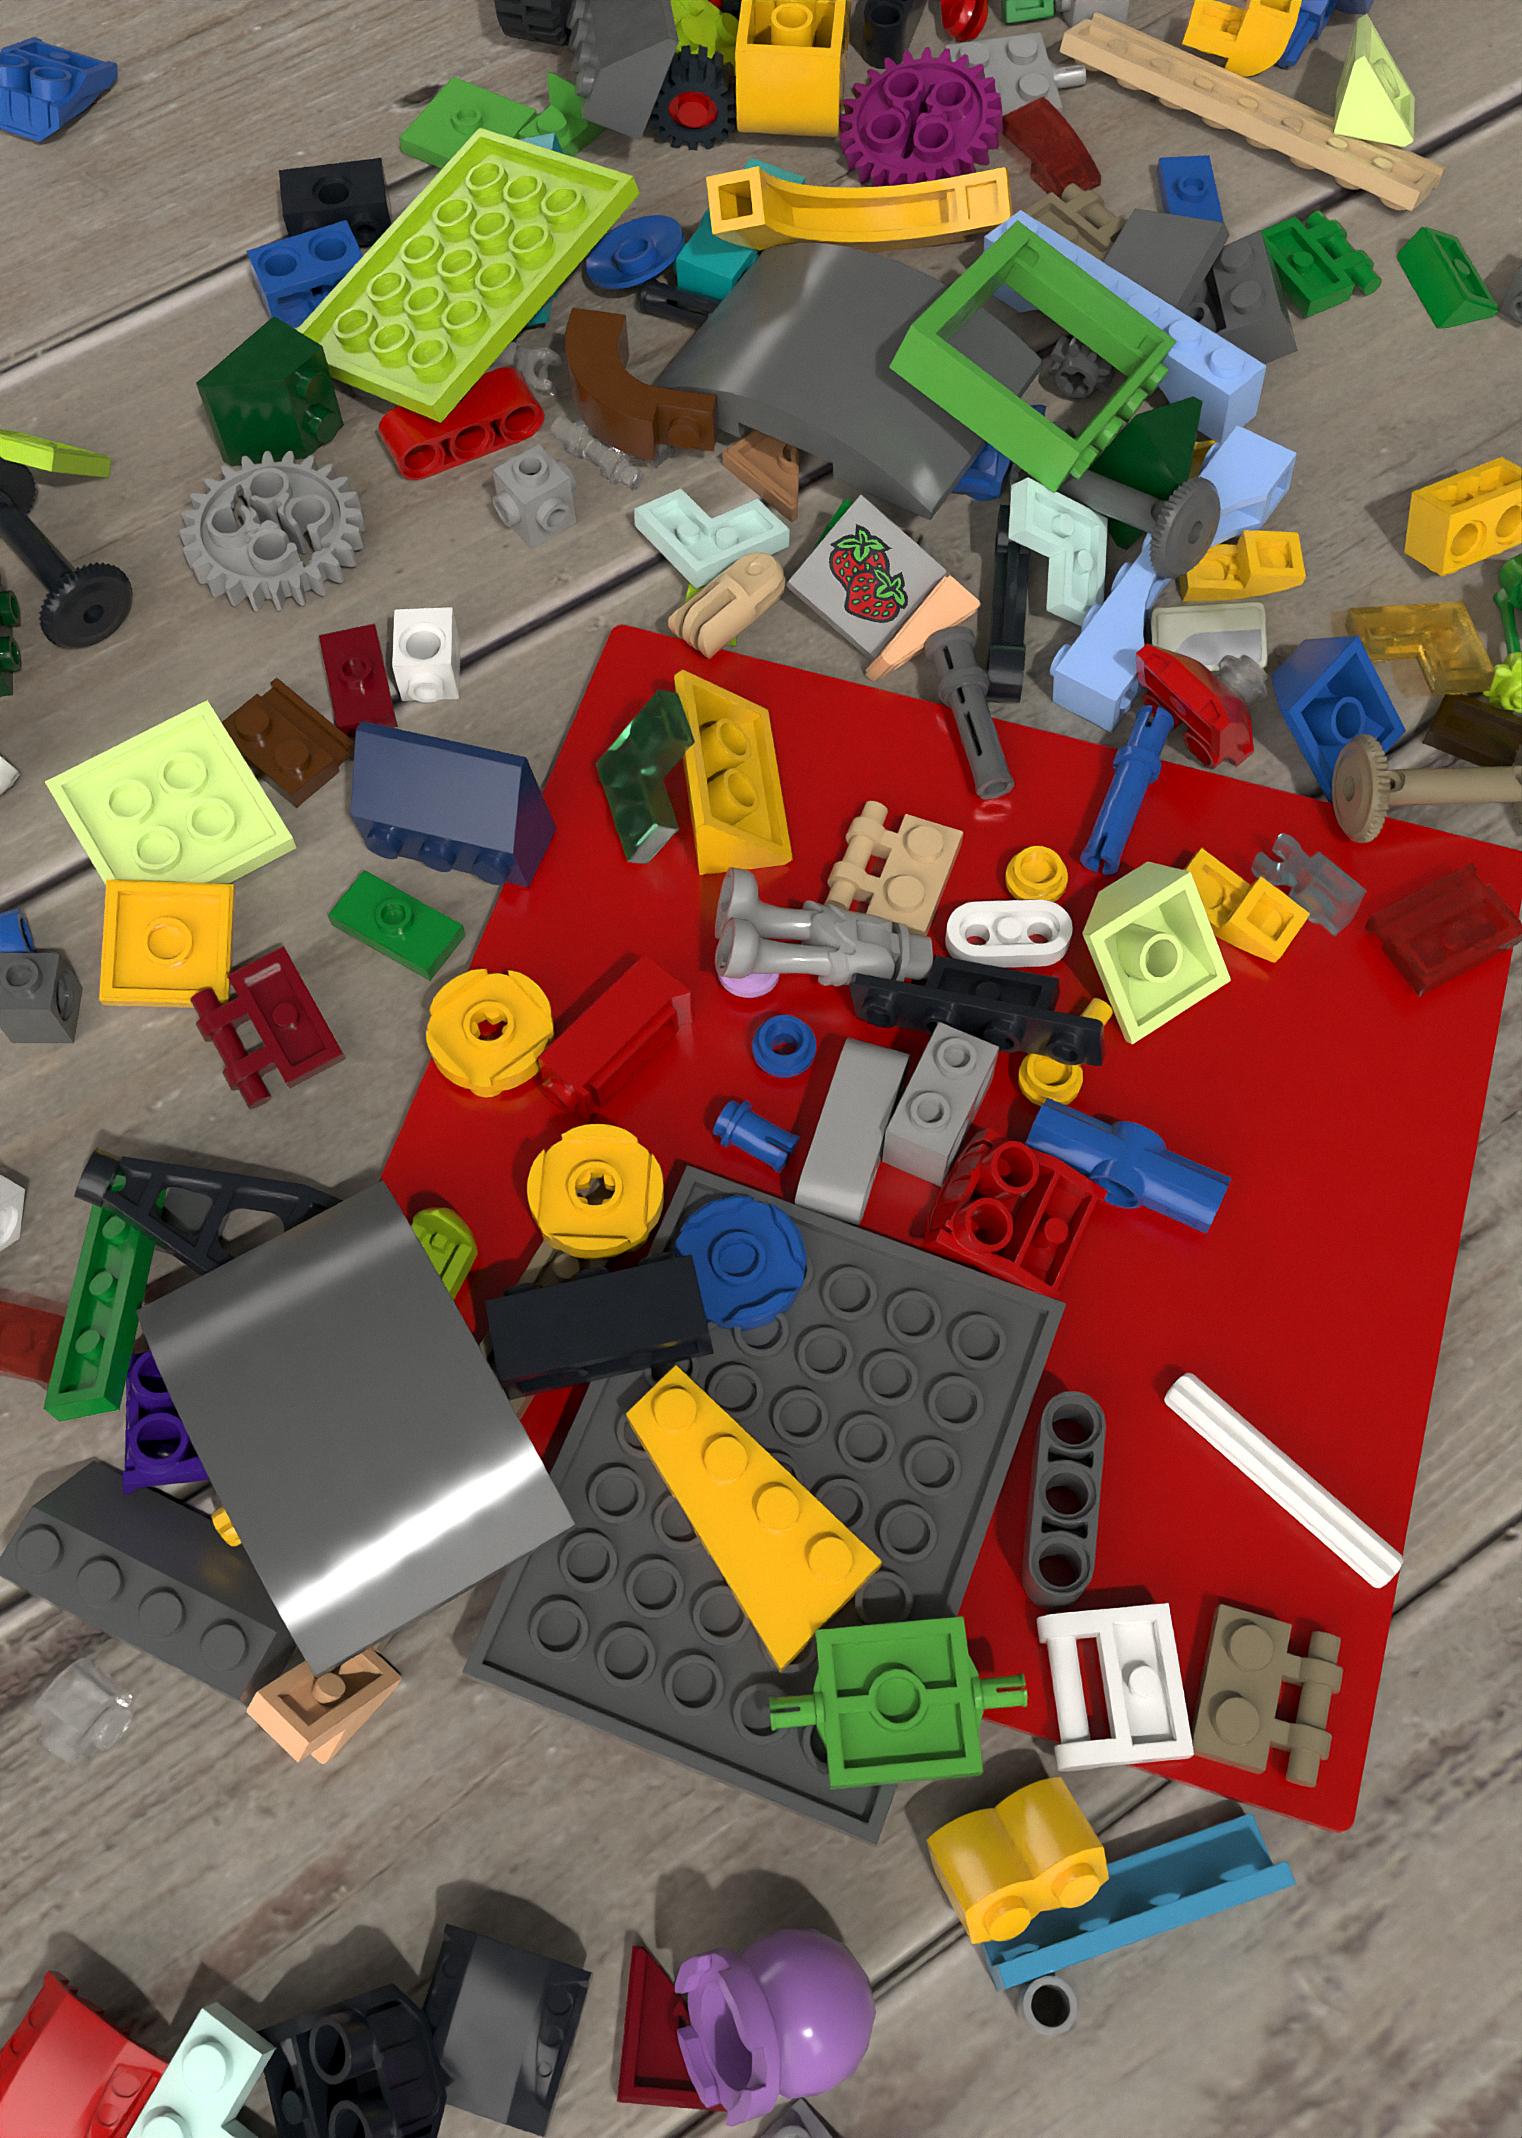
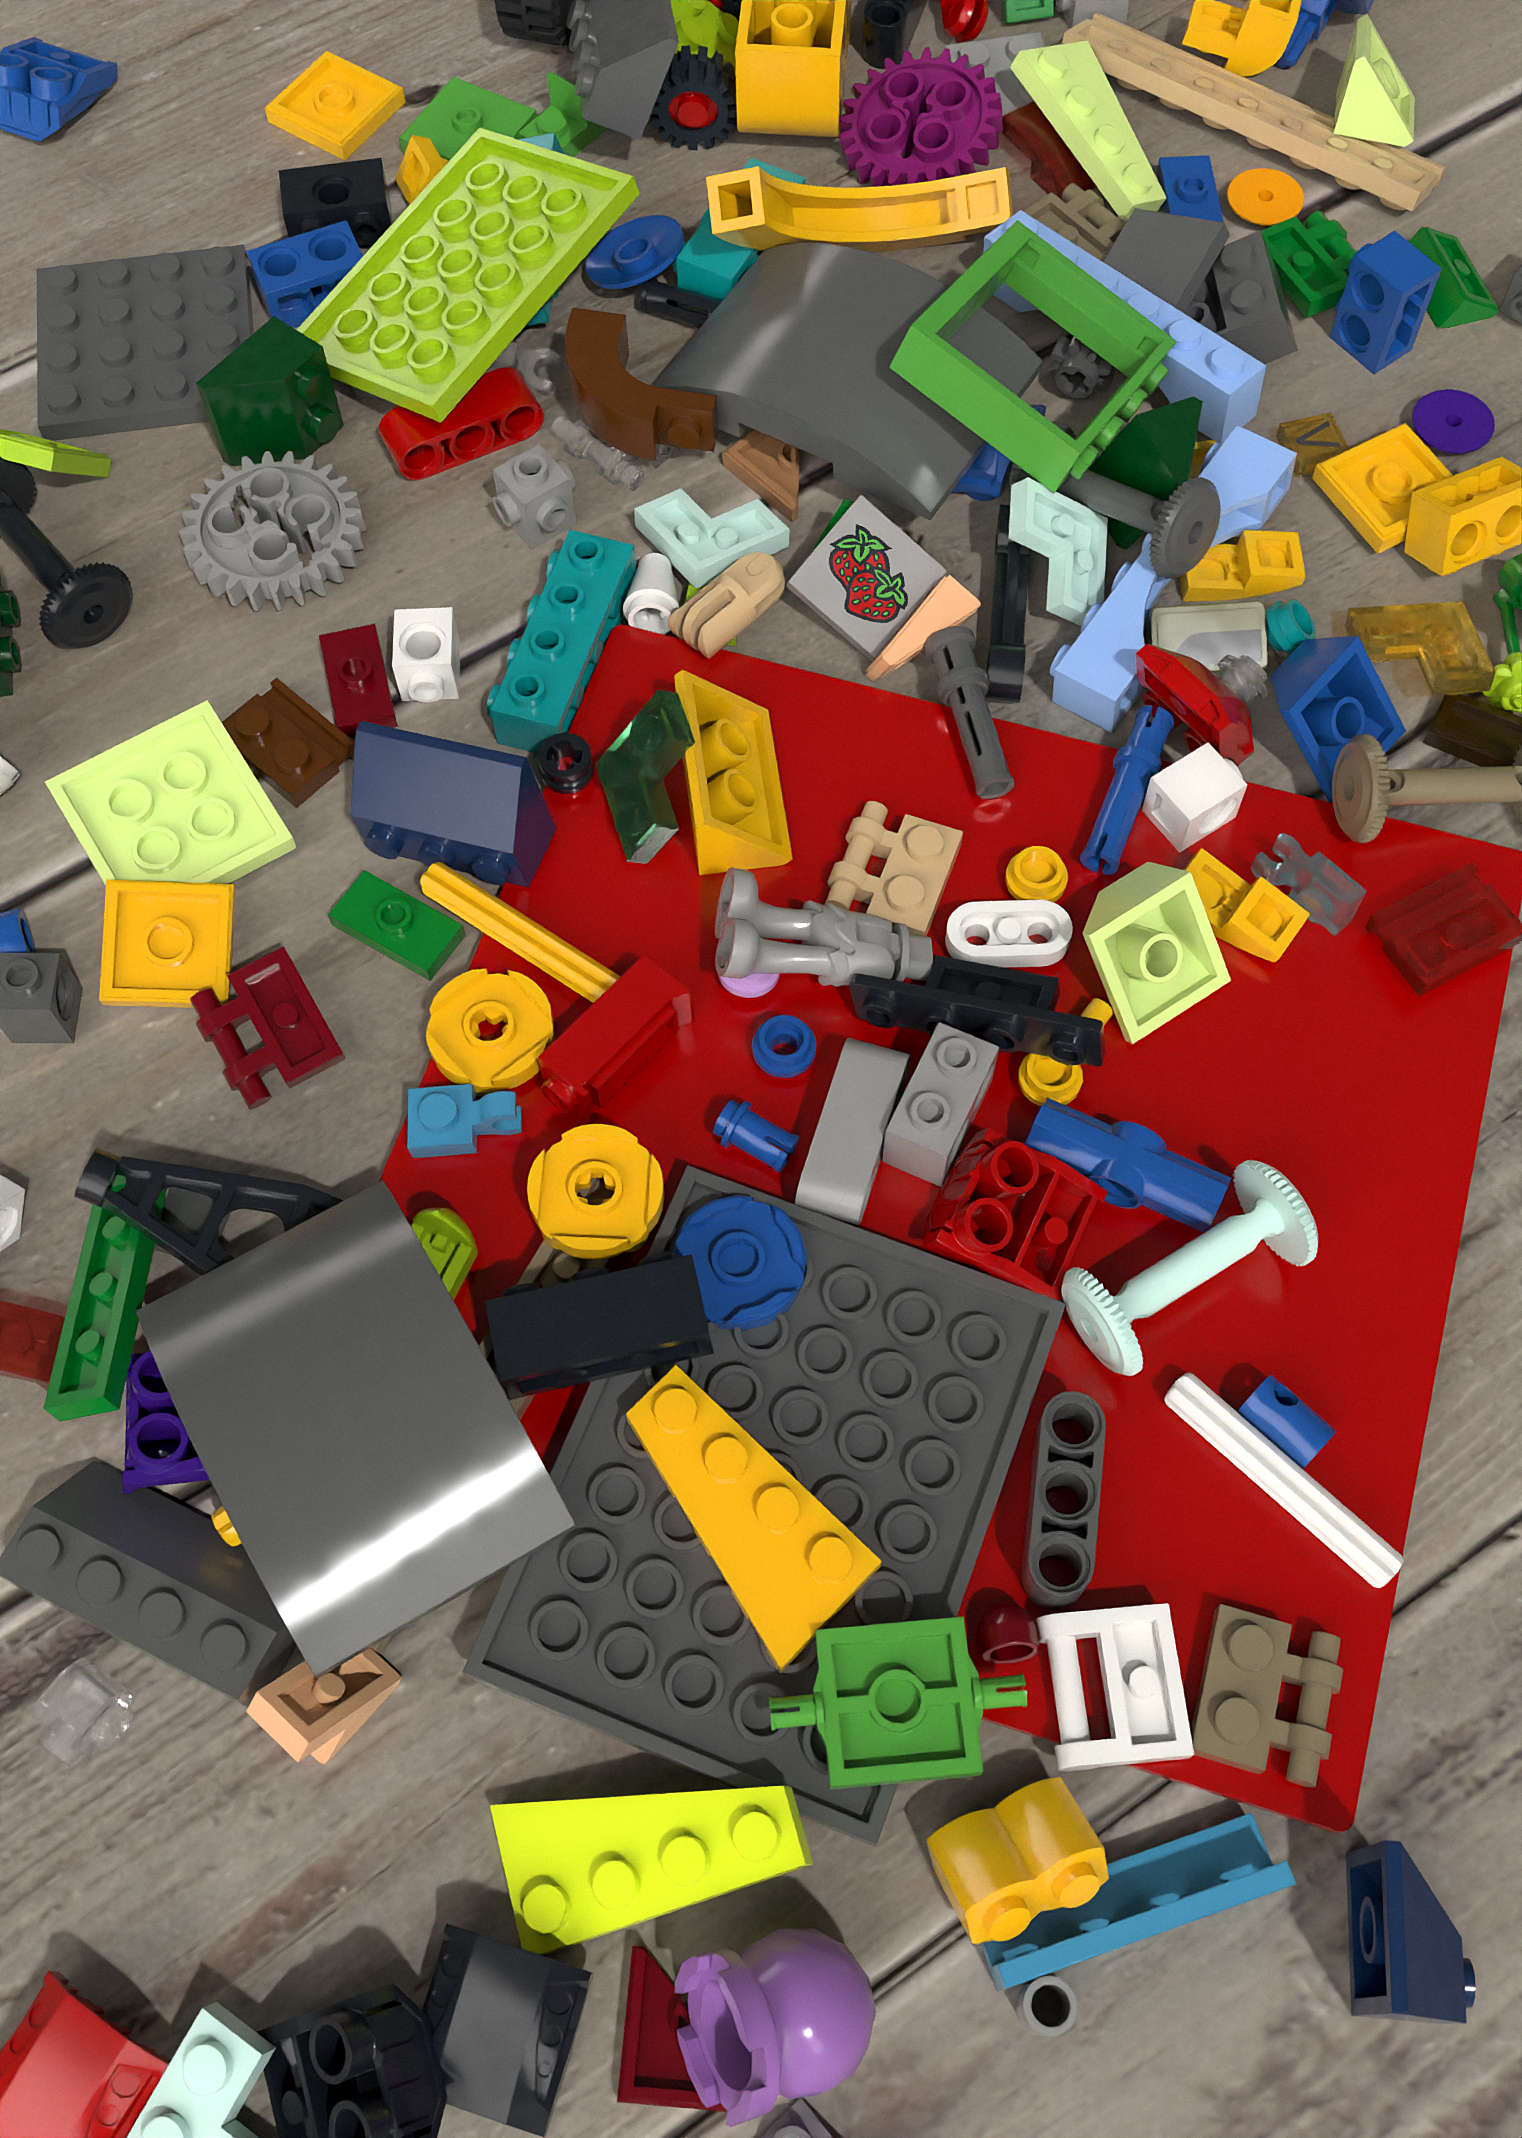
(135, 338): none -> dark grey plate
(335, 105): none -> yellow tile
(418, 167): none -> yellow tile
(450, 1118): none -> dark azure plate
(517, 932): none -> yellow axle
(561, 640): none -> teal brick
(563, 746): none -> black bush
(628, 1859): none -> neon yellow wing
(651, 595): none -> white cone
(1008, 1634): none -> dark red hinge
(1089, 119): none -> yellowish green wing
(1194, 796): none -> white brick
(1265, 196): none -> light orange piece
(1272, 1214): none -> light aqua hose
(1286, 1421): none -> blue piece
(1288, 625): none -> teal plate
(1313, 440): none -> clear yellow tile
(1376, 483): none -> yellow plate
(1384, 301): none -> blue brick
(1402, 1942): none -> dark blue slope
(1453, 421): none -> dark purple piece

